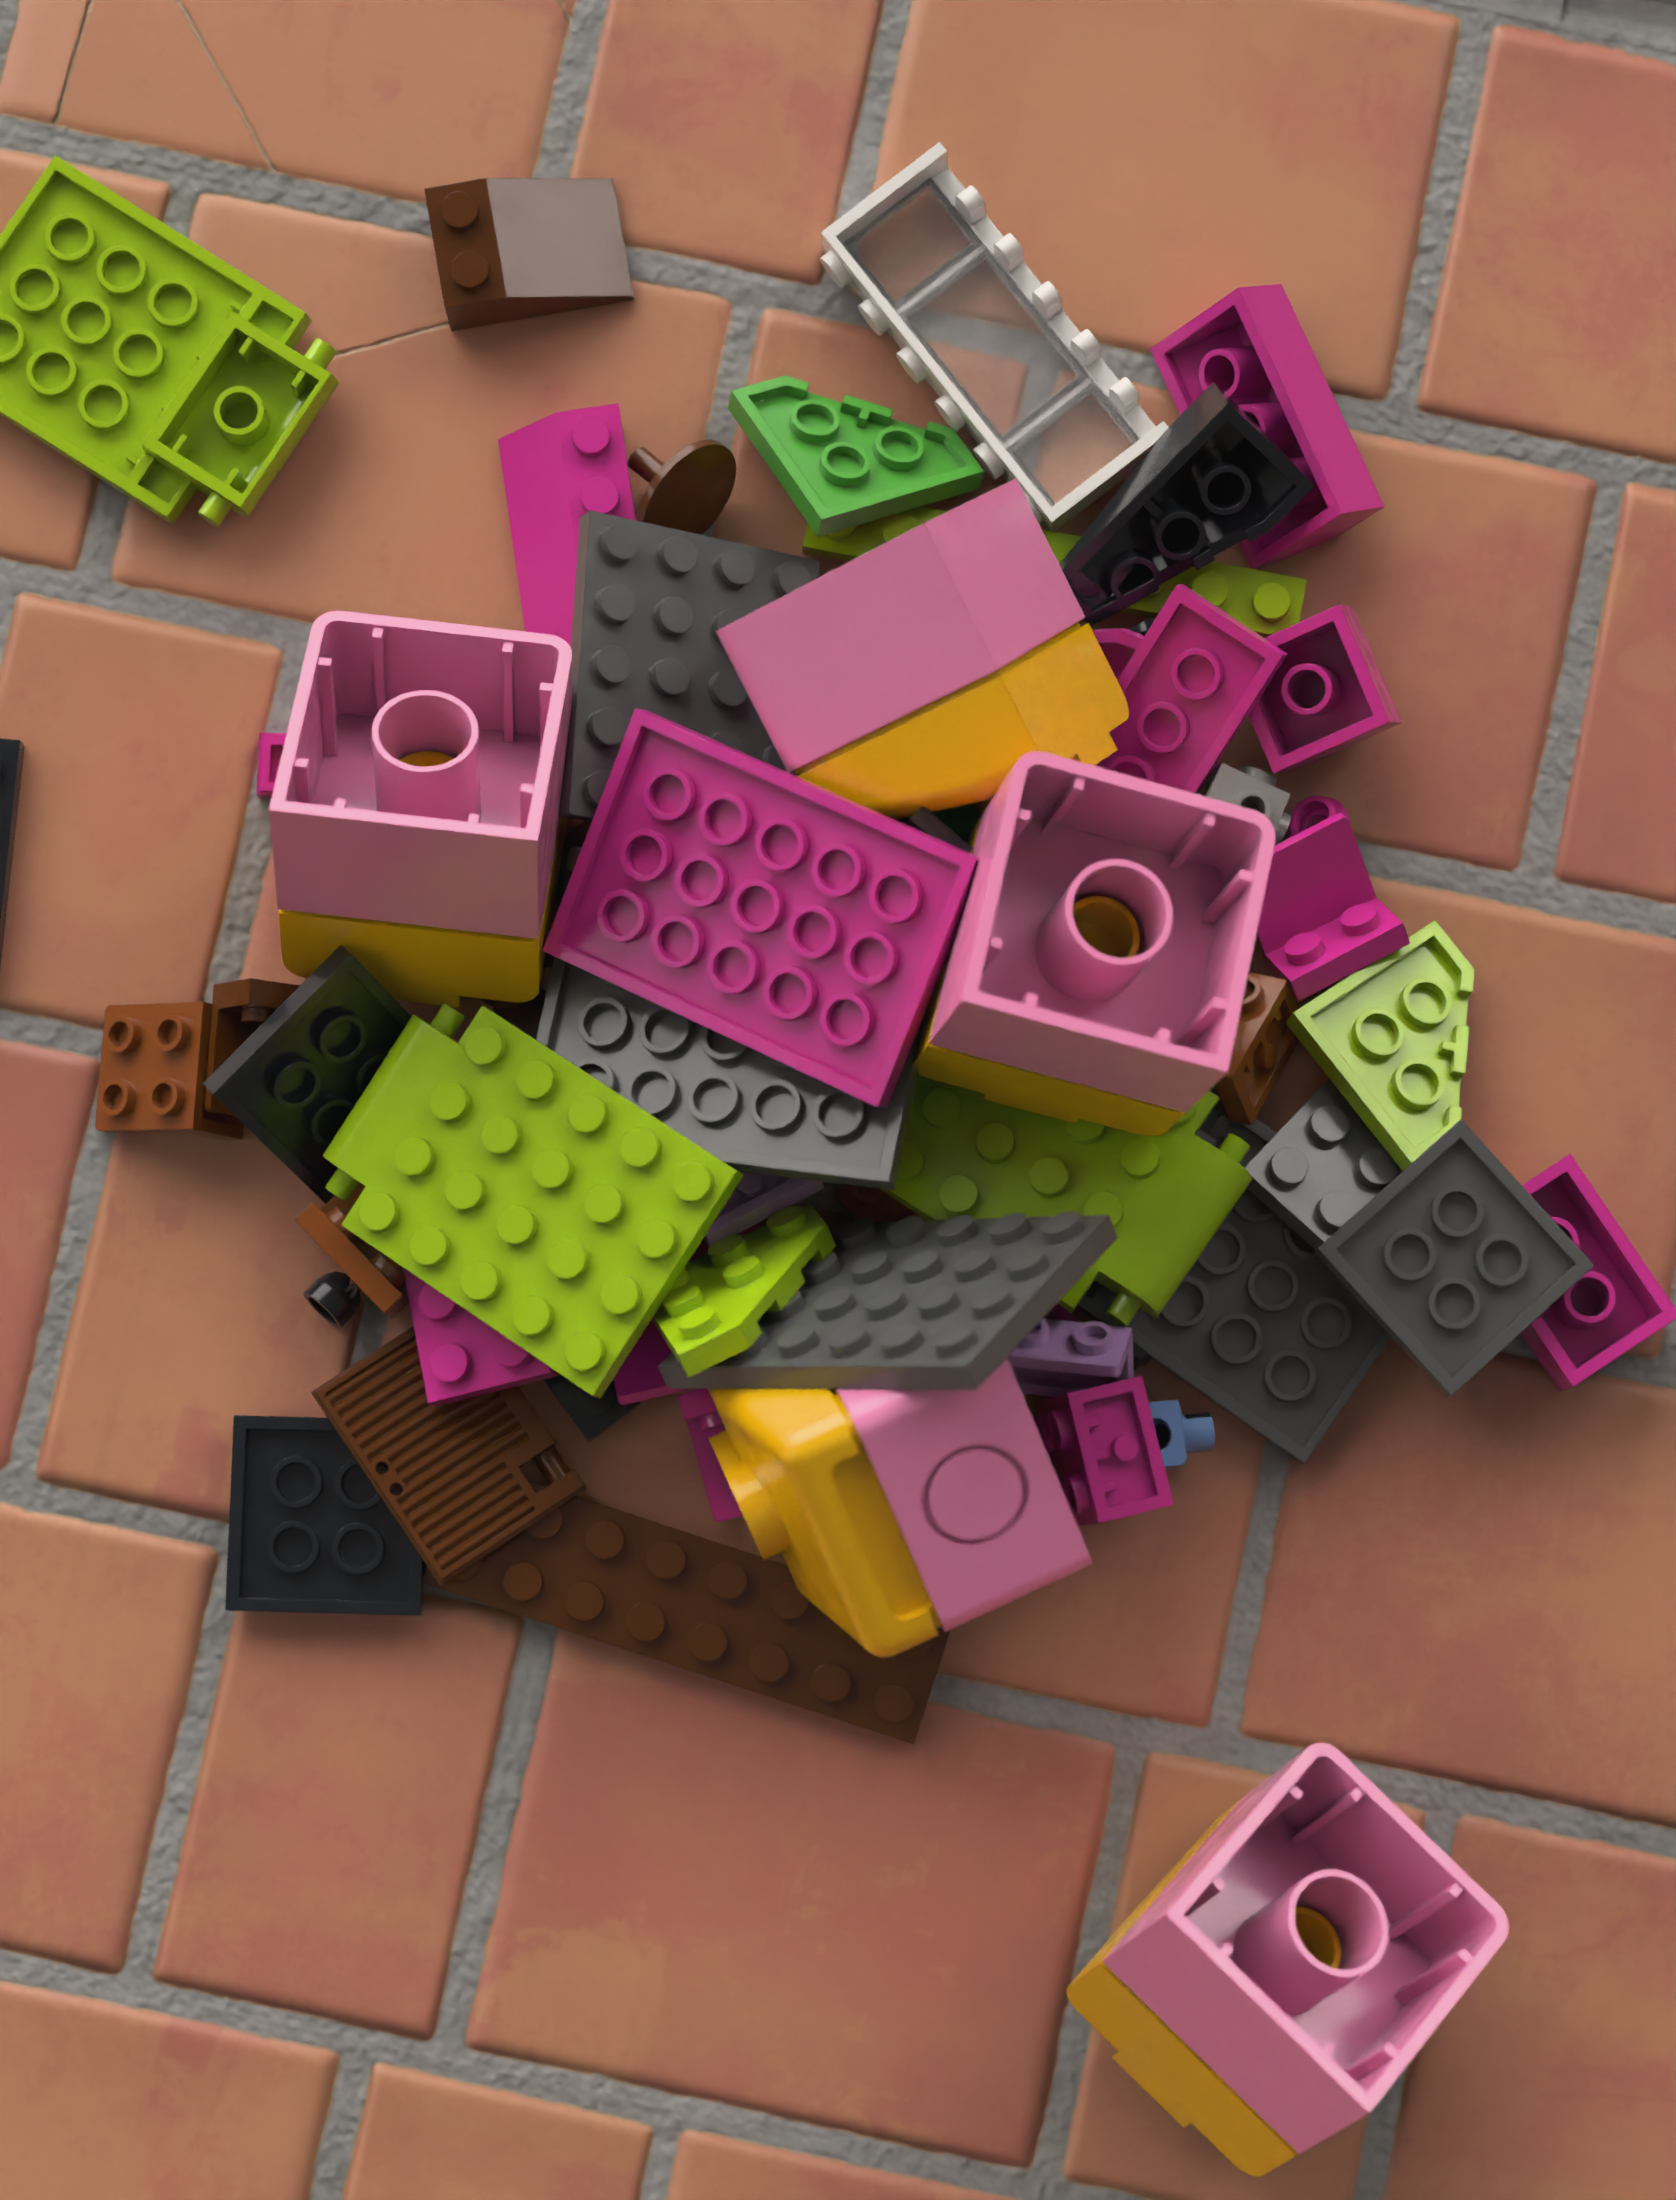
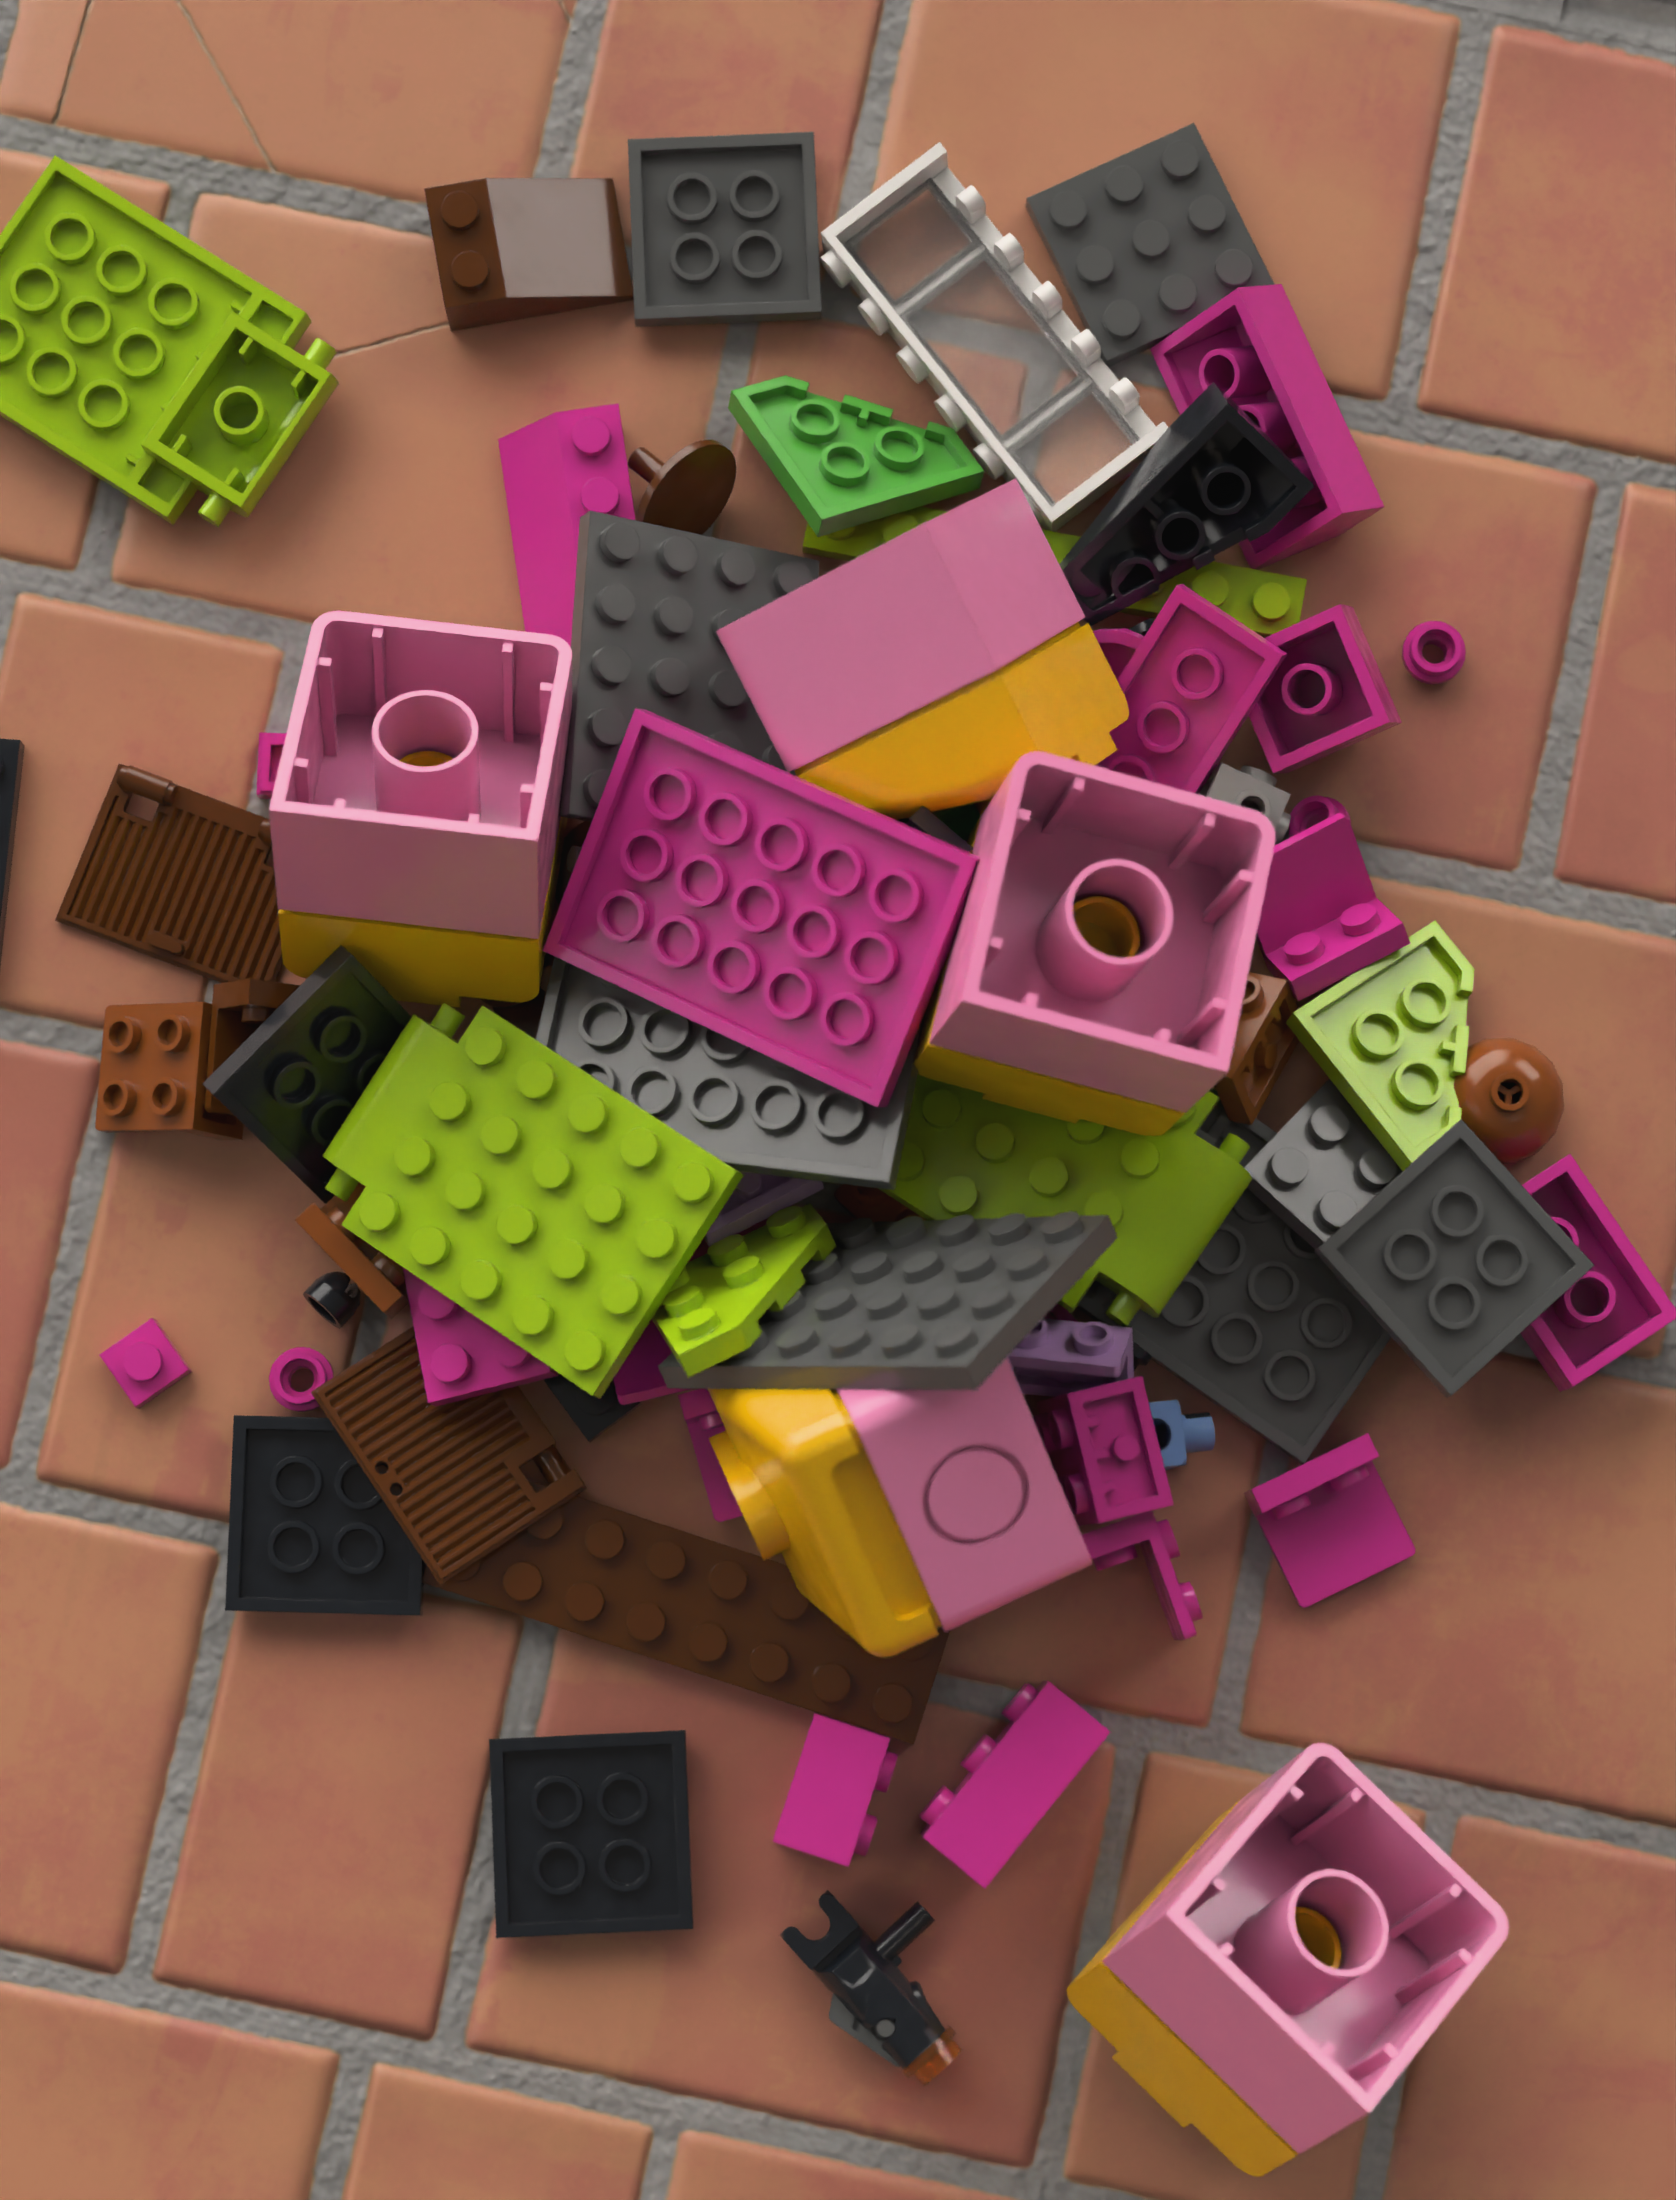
(145, 1363): none -> dark pink plate
(179, 881): none -> reddish brown window
(286, 1365): none -> dark pink plate
(591, 1834): none -> black plate
(724, 229): none -> dark grey plate
(833, 1791): none -> dark pink brick
(872, 1994): none -> black piece
(1011, 1780): none -> dark pink brick
(1146, 242): none -> dark grey plate
(1158, 1544): none -> dark pink bracket
(1331, 1522): none -> dark pink bracket
(1446, 639): none -> dark pink plate
(1507, 1128): none -> dark orange cylinder

